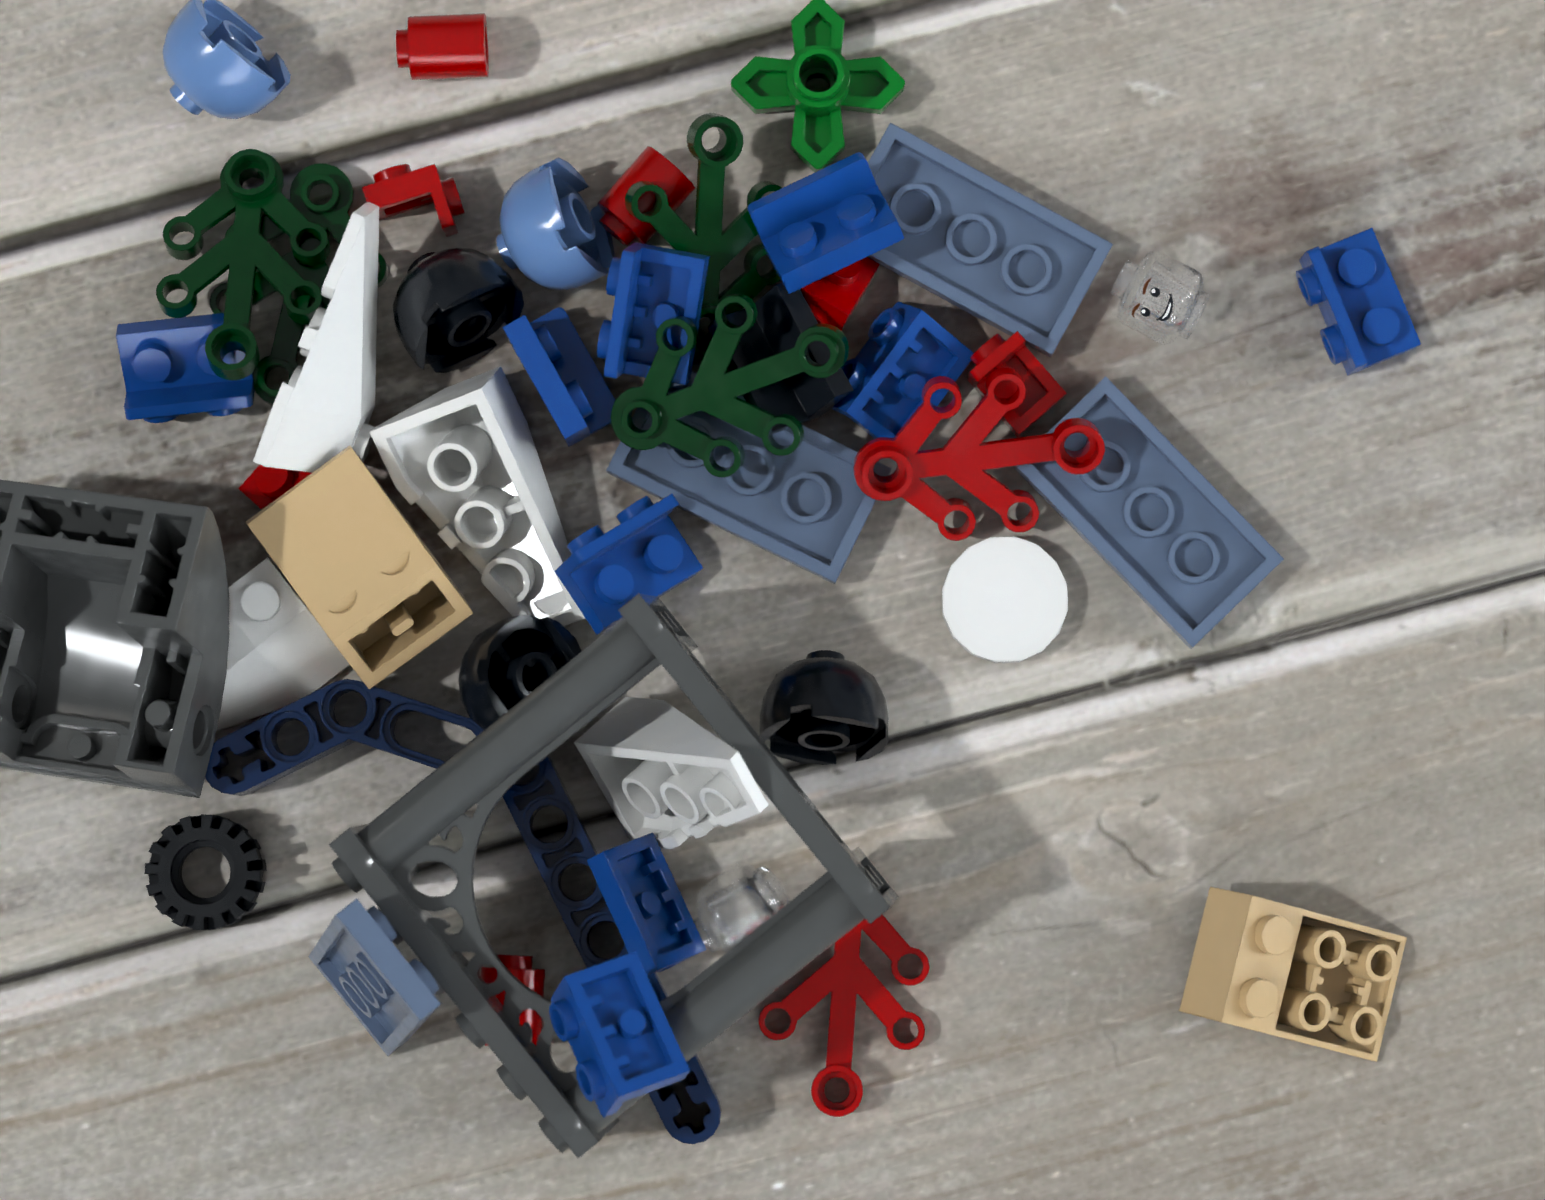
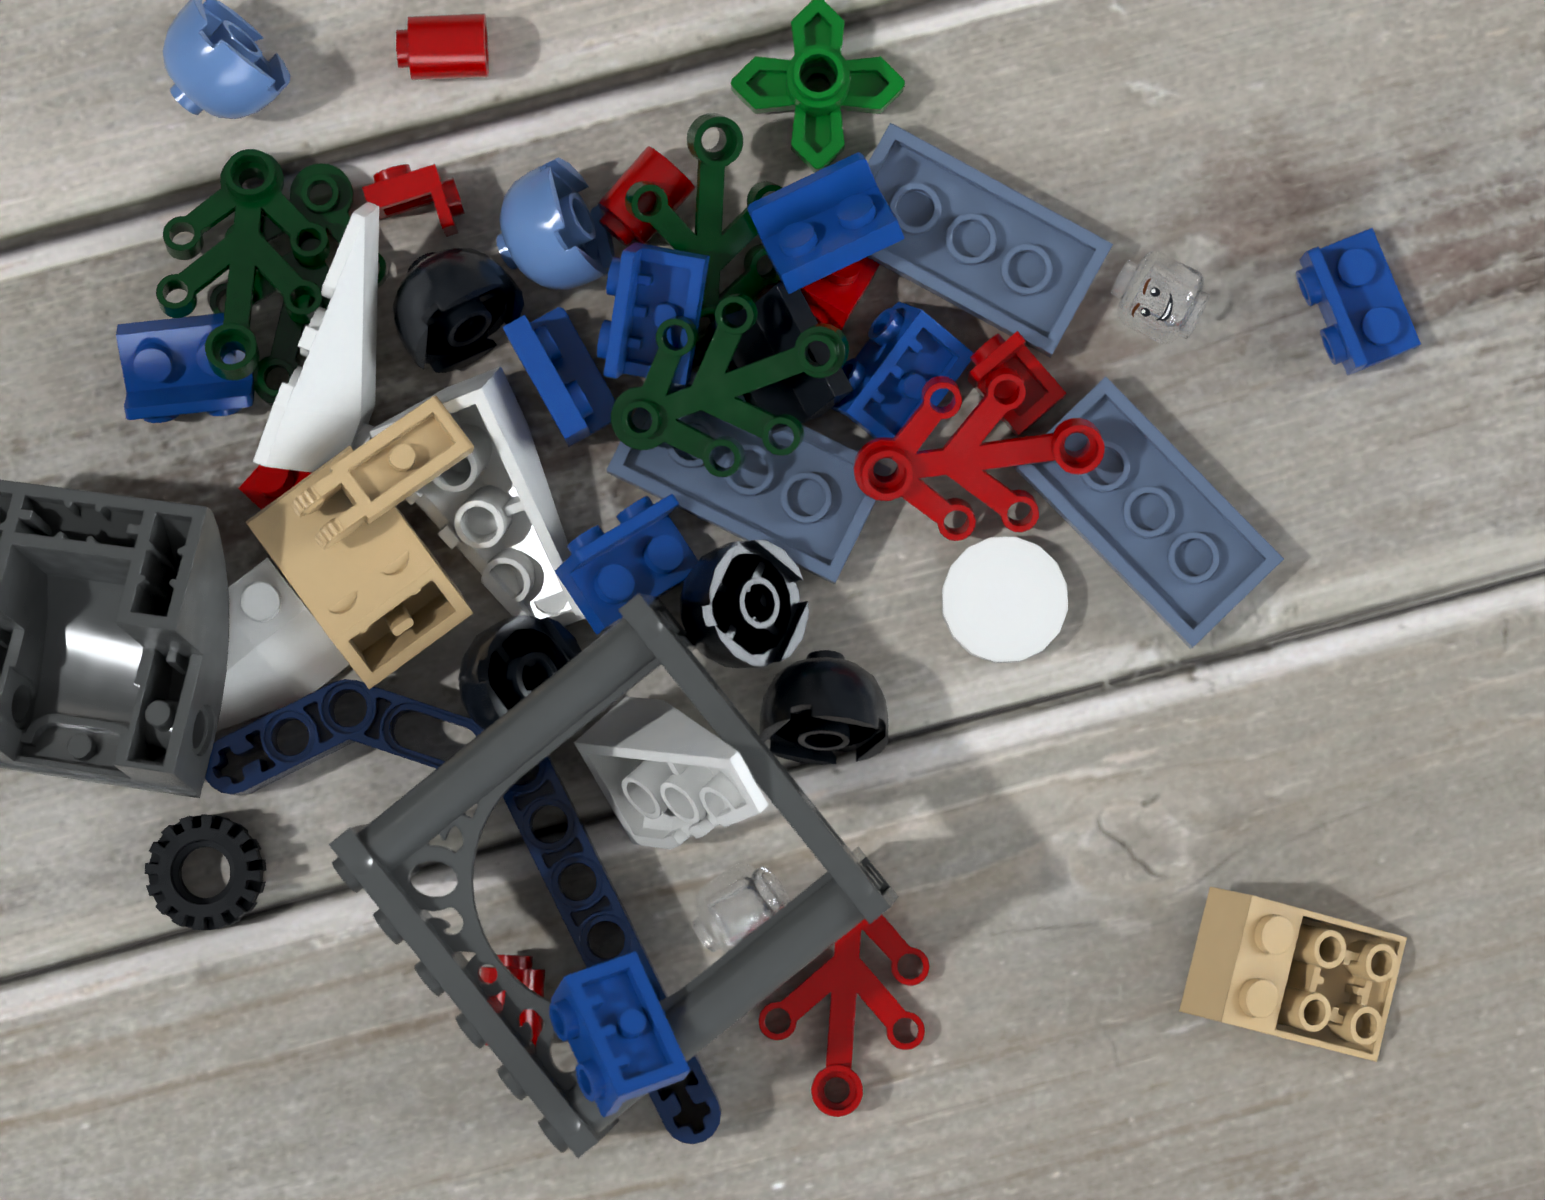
(374, 977): sand blue plate -> none
(387, 469): none -> tan hinge
(646, 904): blue bracket -> none
(744, 605): none -> black cylinder

